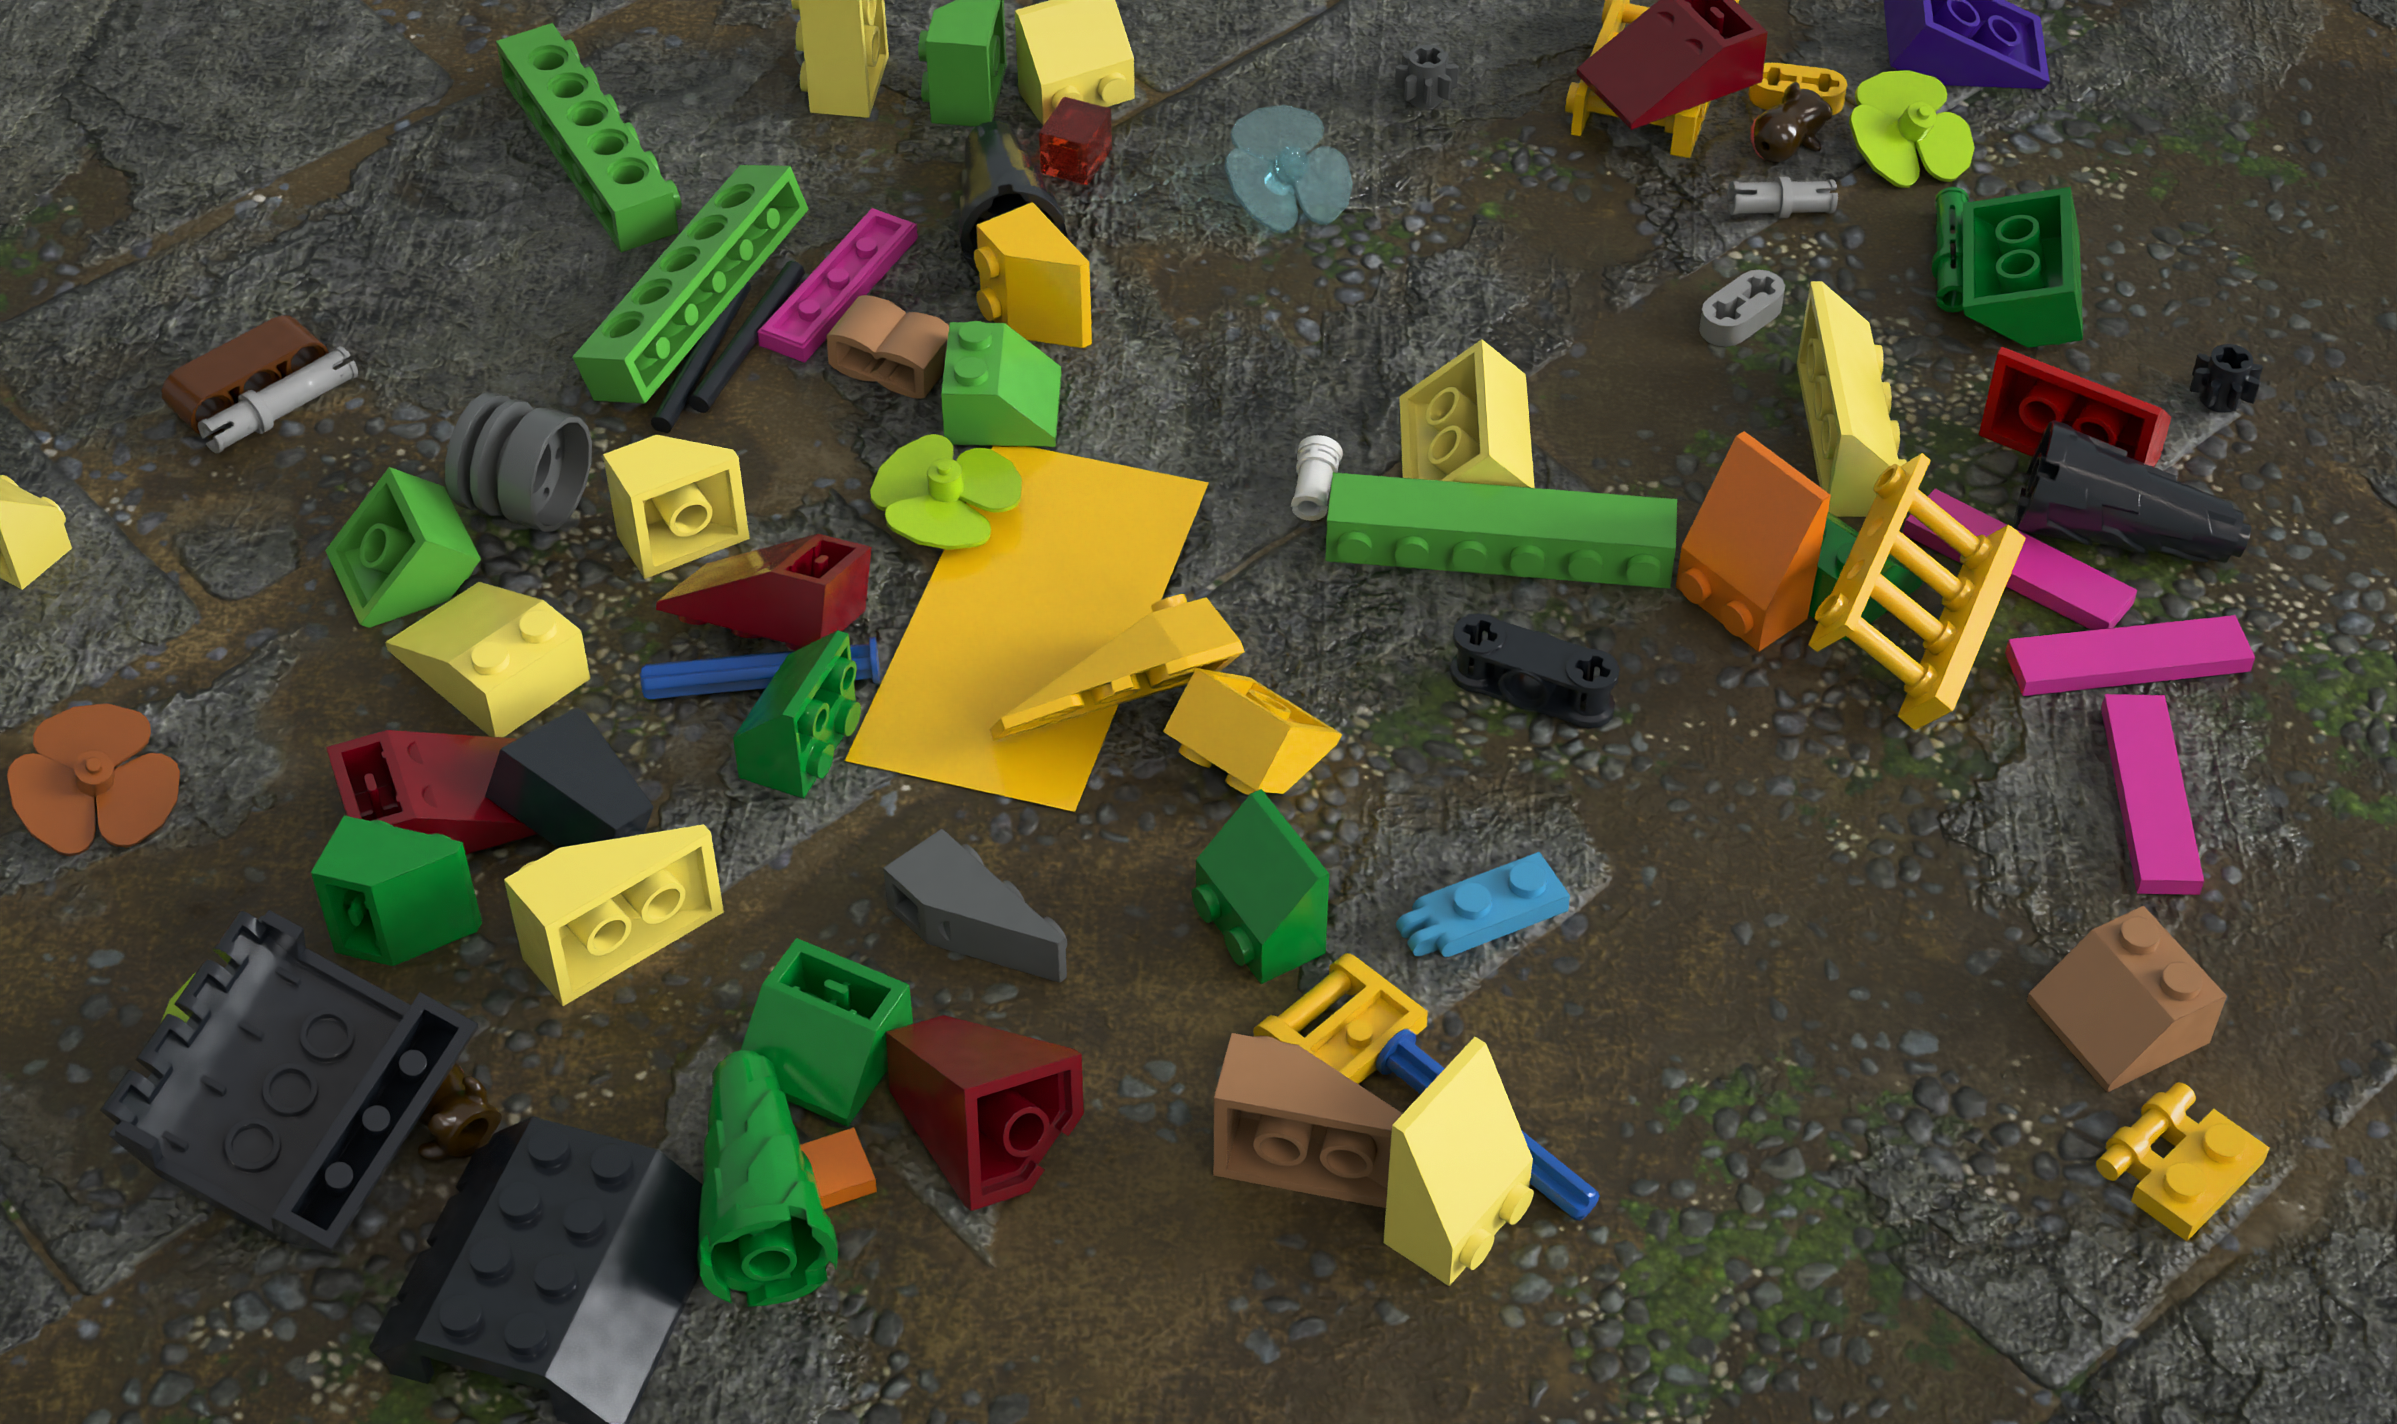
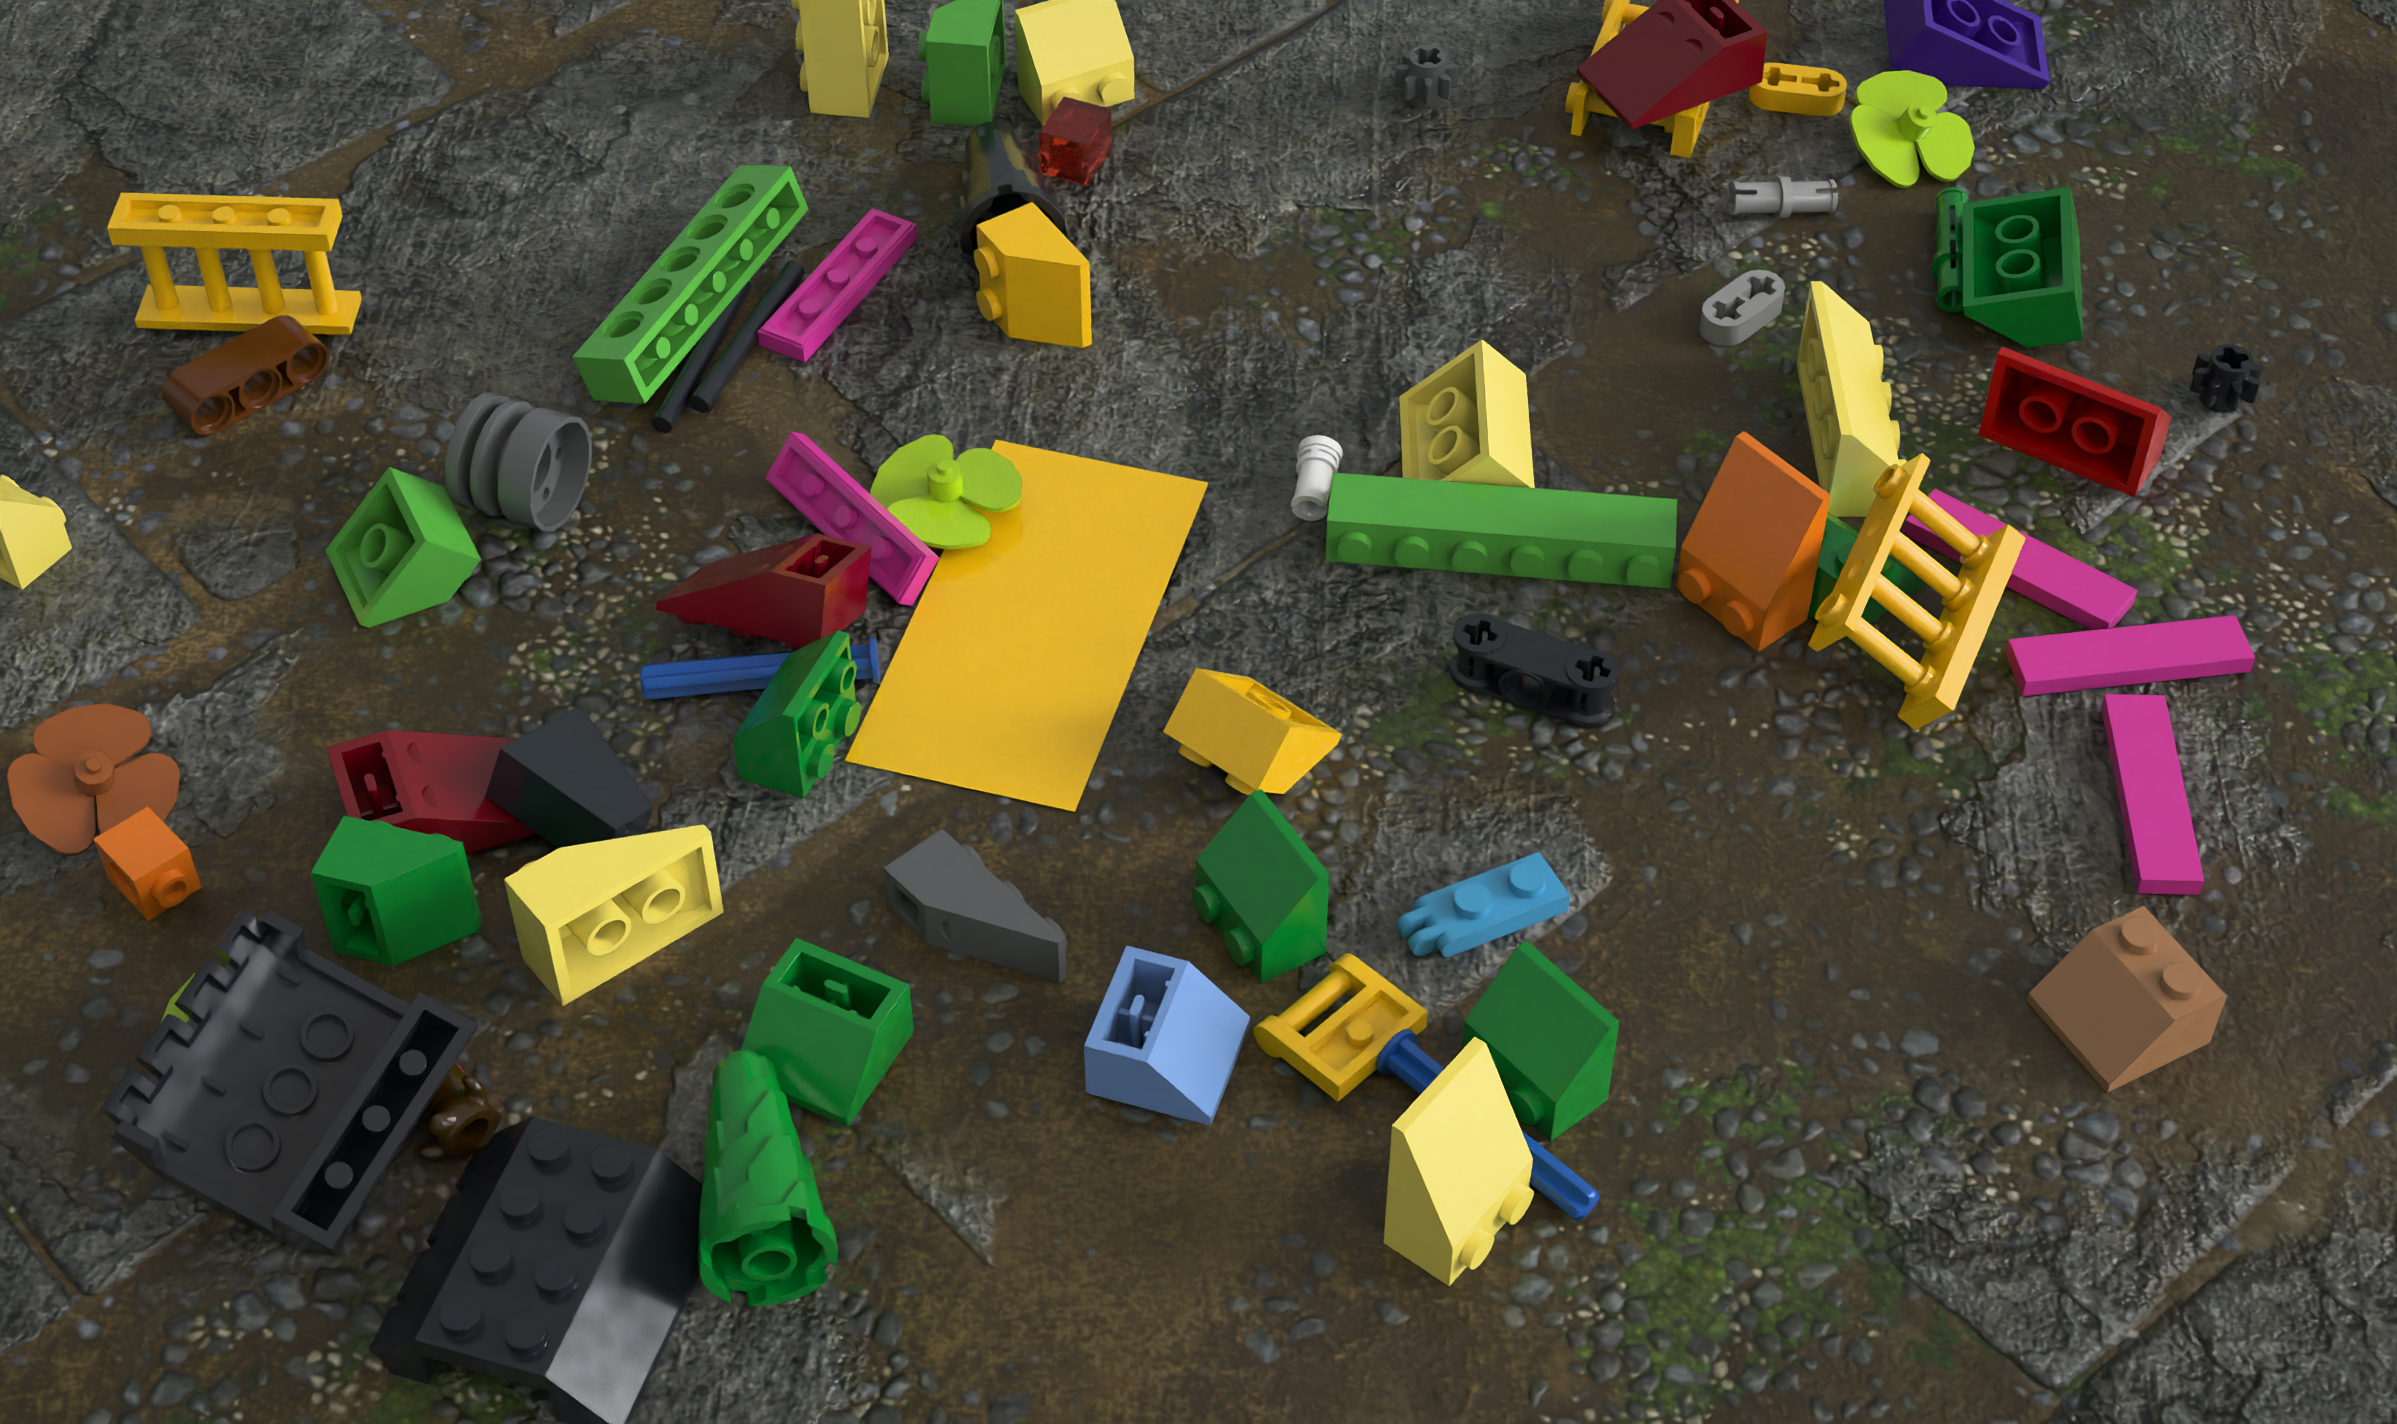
(147, 863): none -> orange brick
(234, 223): none -> yellow fence
(260, 409): light grey pin -> none
(495, 656): light yellow slope -> none
(589, 137): bright green brick -> none
(675, 501): light yellow slope -> none
(840, 1168): orange tile -> none
(848, 512): none -> dark pink tile
(889, 346): medium nougat brick -> none
(984, 1102): dark red slope -> none
(998, 388): bright green slope -> none
(1139, 662): yellow wedge -> none
(1164, 1038): none -> medium blue slope
(1274, 160): clear light blue piece -> none
(1299, 1124): medium nougat slope -> none
(1545, 1041): none -> green slope
(1793, 122): dark brown animal -> none
(2097, 494): black cone -> none
(2197, 1175): yellow plate -> none

